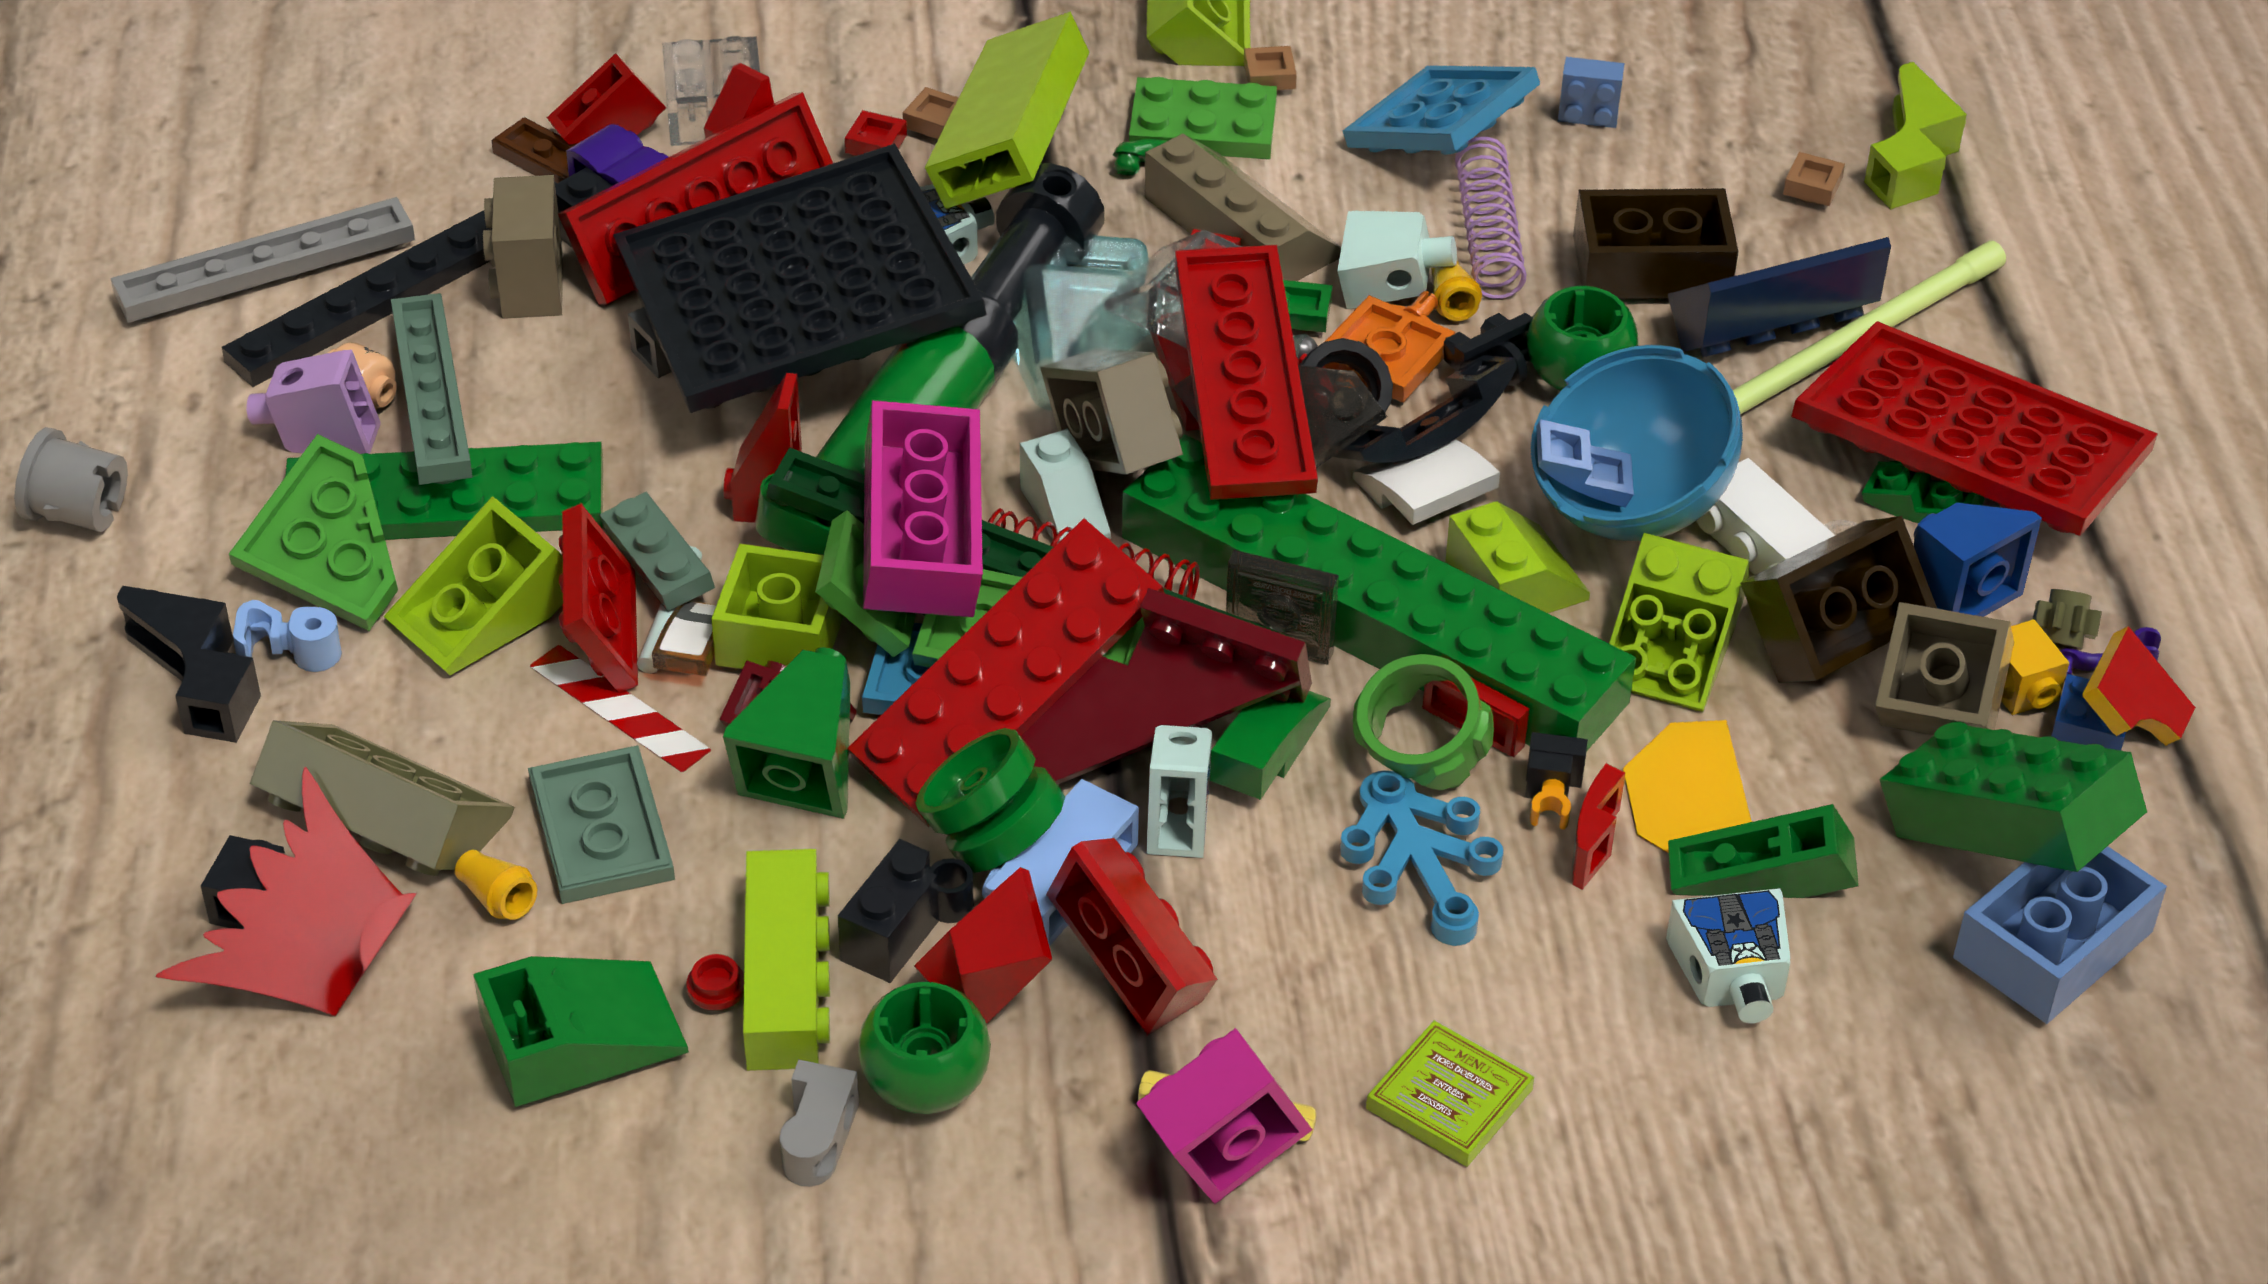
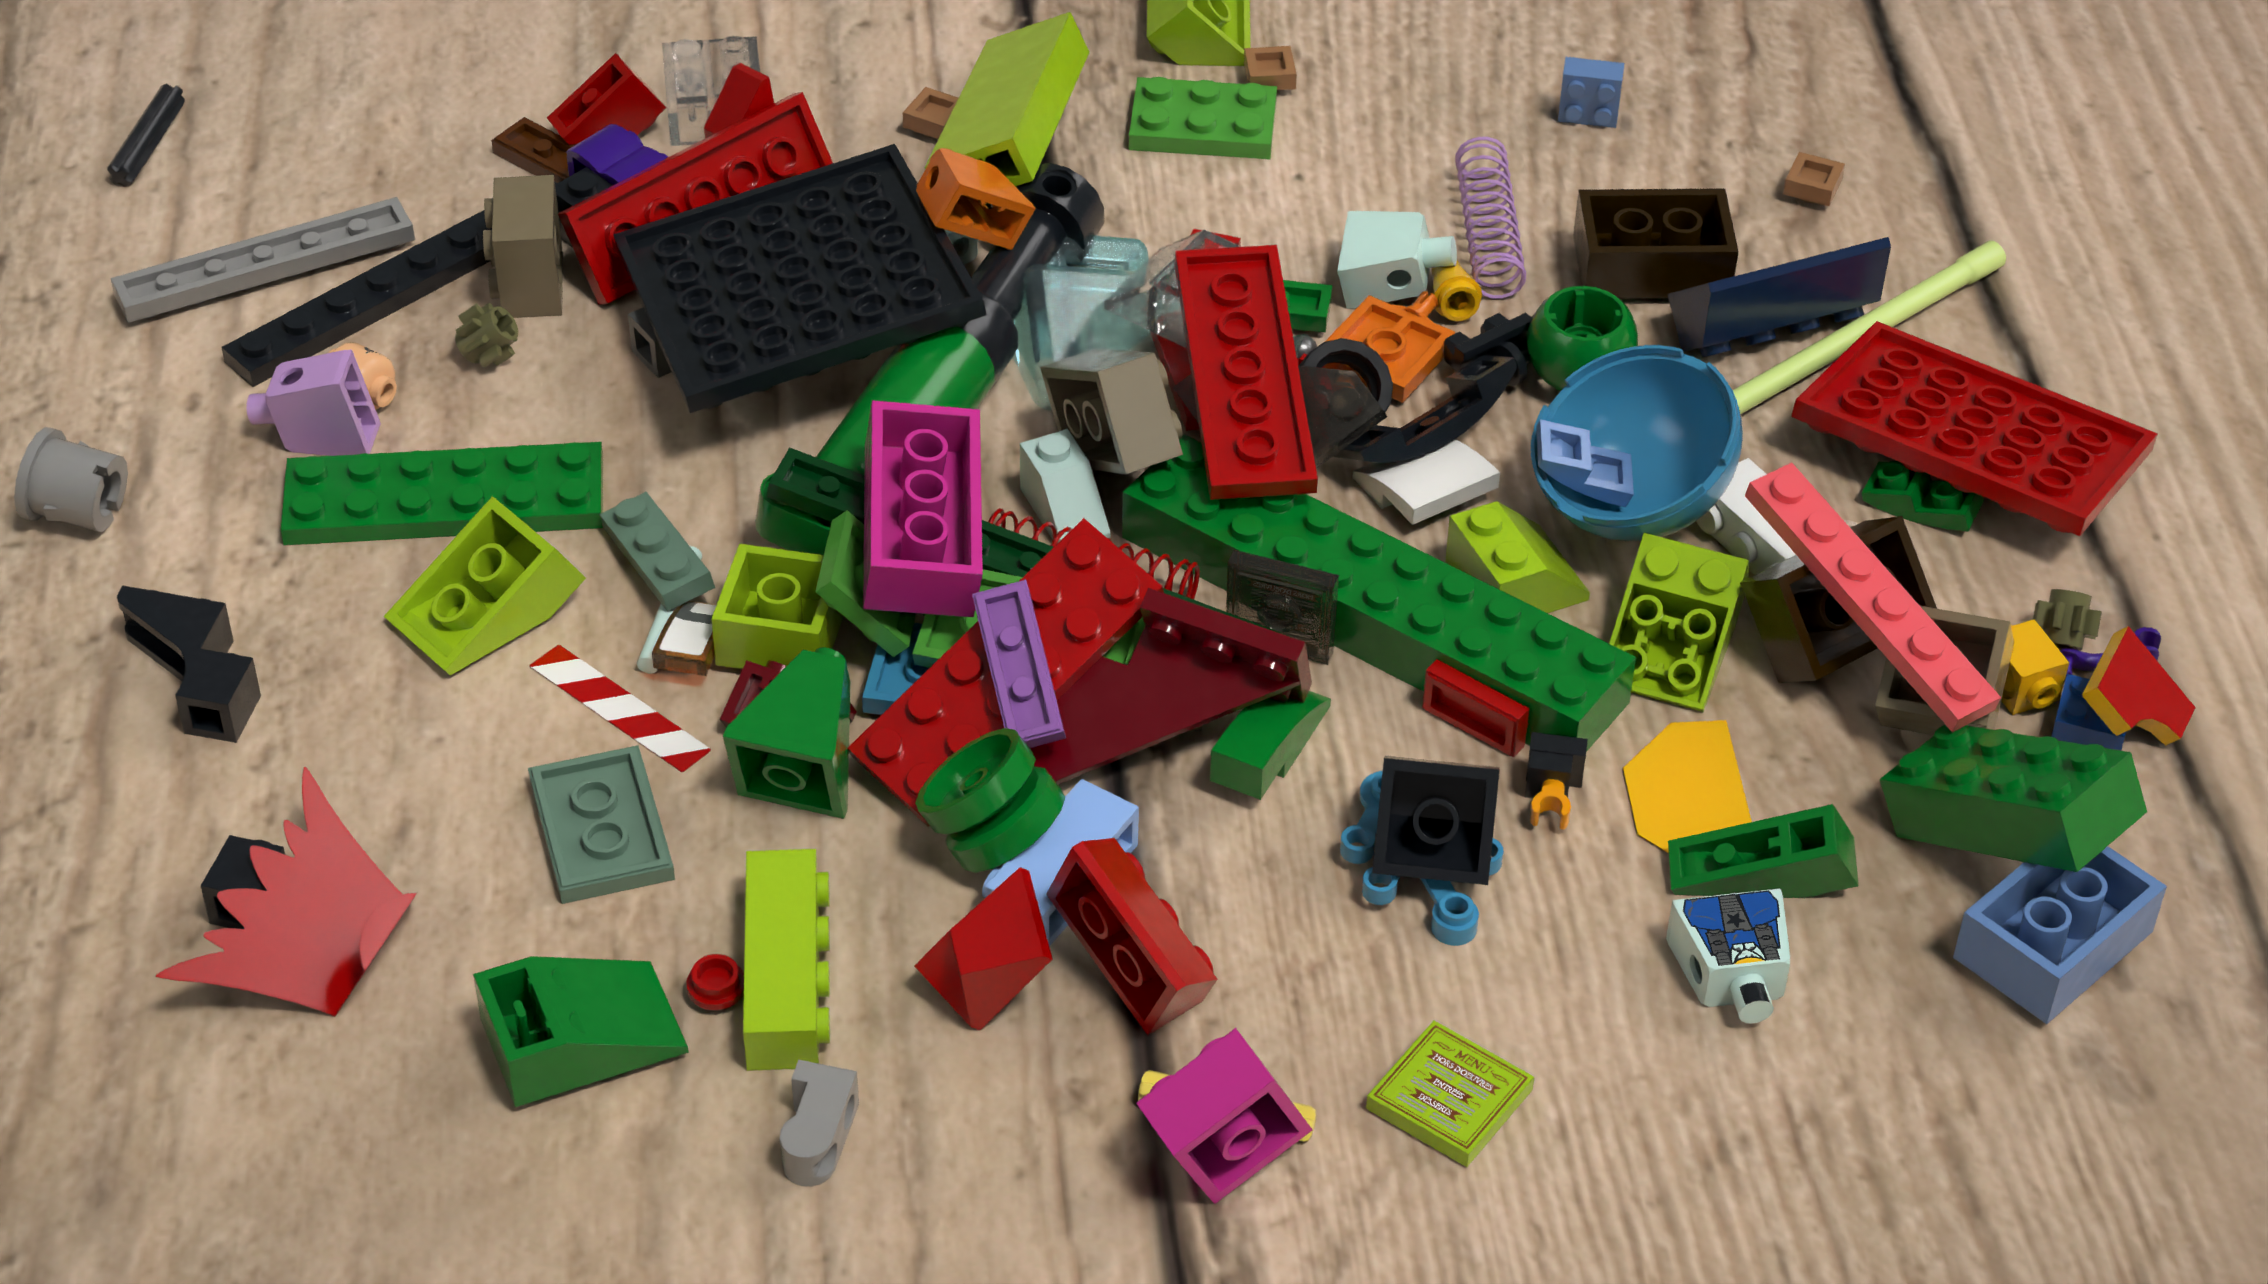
(146, 135): none -> black axle
(308, 634): light blue leg -> none
(323, 537): bright green plate -> none
(379, 794): olive slope -> none
(431, 390): sand green plate -> none
(486, 334): none -> olive gear
(499, 885): yellow cone -> none
(598, 599): red plate -> none
(764, 449): red slope -> none
(874, 132): red plate -> none
(900, 909): black hinge -> none
(924, 1047): green wheel -> none
(956, 194): none -> orange torso
(1019, 663): none -> medium lavender tile
(1131, 153): green arm -> none
(1179, 769): light aqua torso -> none
(1212, 194): dark tan slope -> none
(1396, 686): bright green piece -> none
(1436, 820): none -> black slope
(1441, 108): dark azure plate -> none
(1597, 825): red slope -> none
(1873, 597): none -> coral plate
(1926, 130): lime arch -> none
(1976, 555): blue slope -> none

